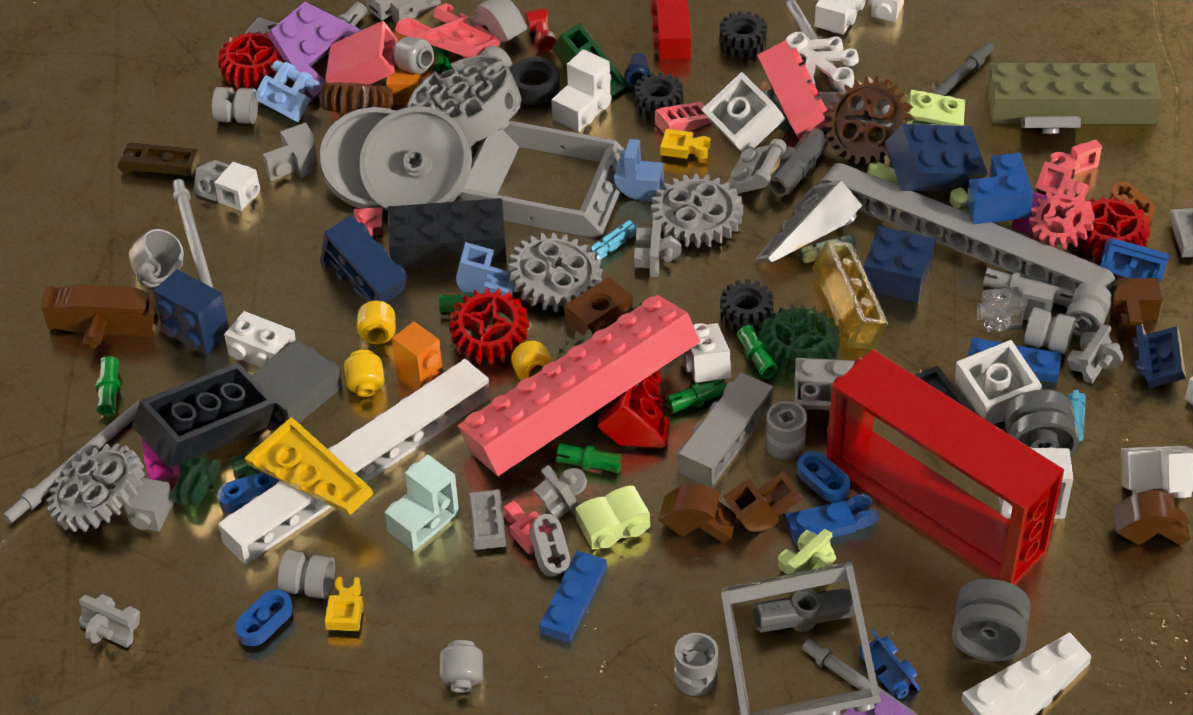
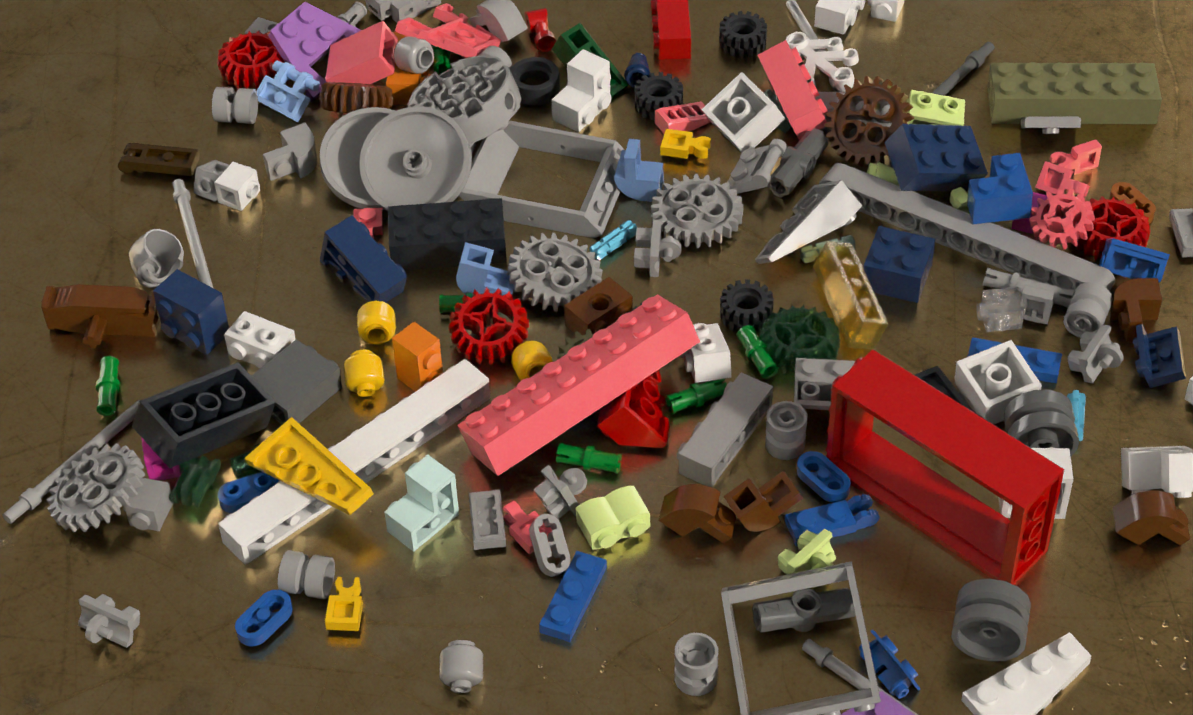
(1048, 330): light grey wheel -> none

